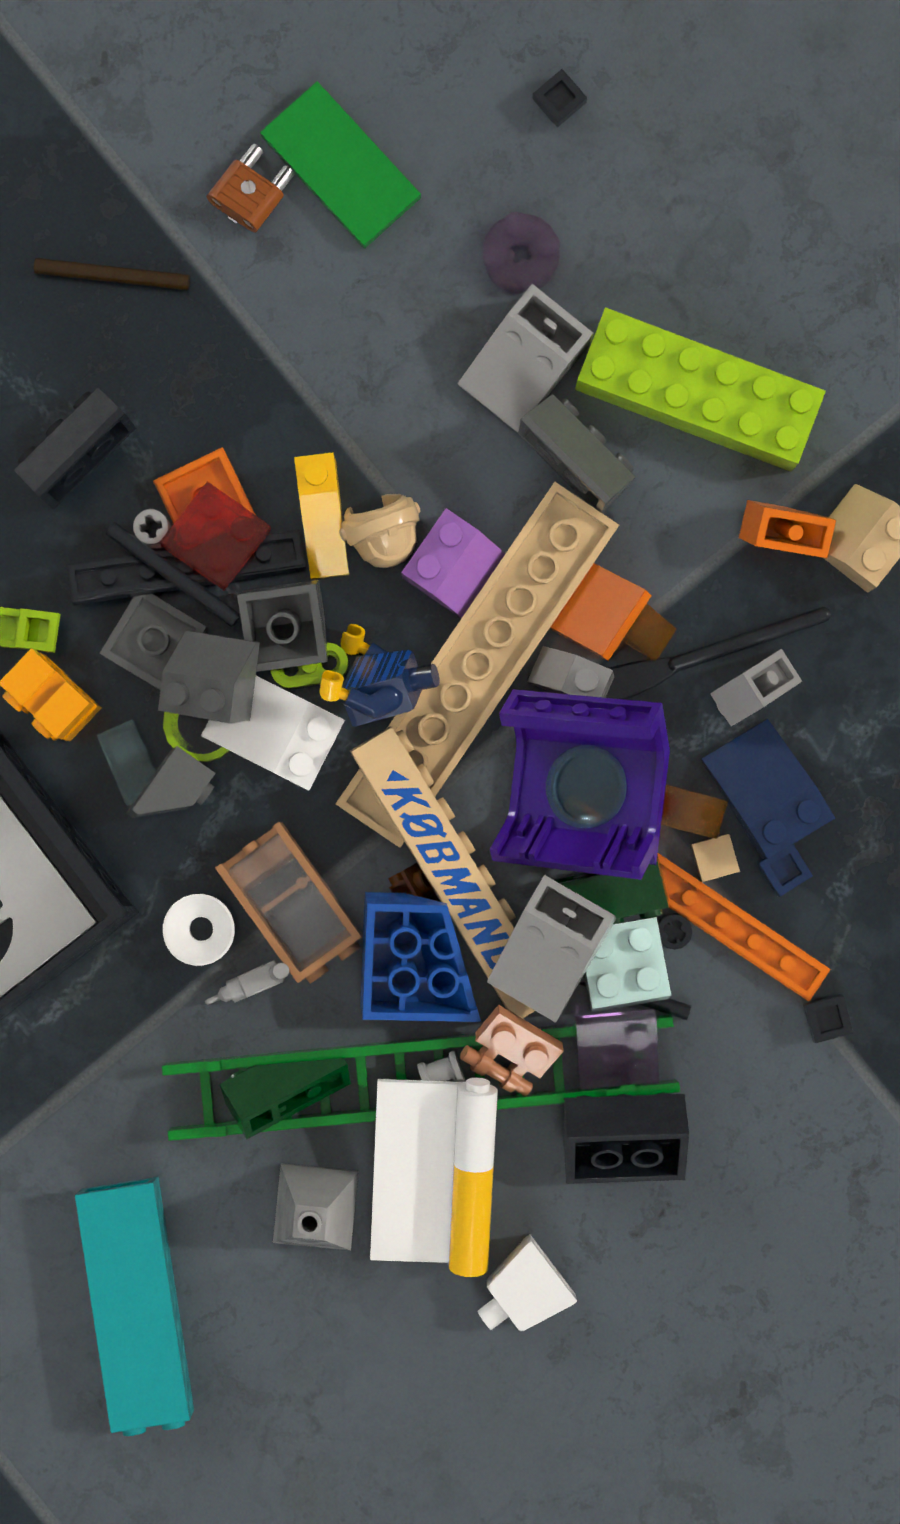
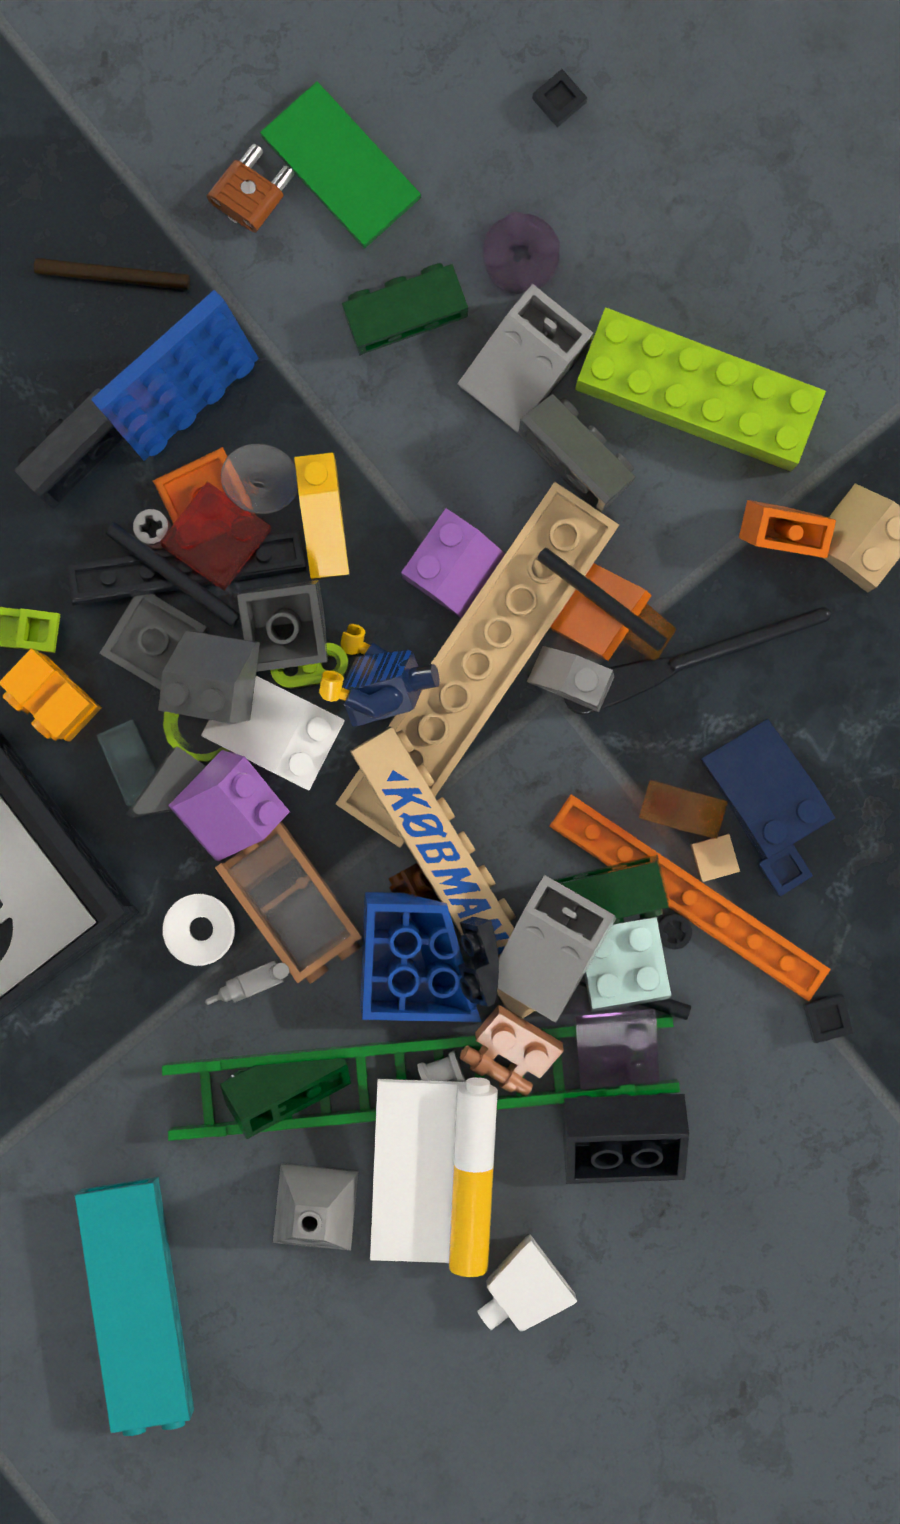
(177, 377): none -> blue plate
(228, 806): none -> medium lavender slope
(259, 465): none -> clear dish
(384, 534): tan helmet -> none
(405, 308): none -> dark green brick
(480, 973): none -> black slope
(584, 783): dark purple panel -> none
(602, 599): none -> black bar
(756, 687): light grey slope -> none

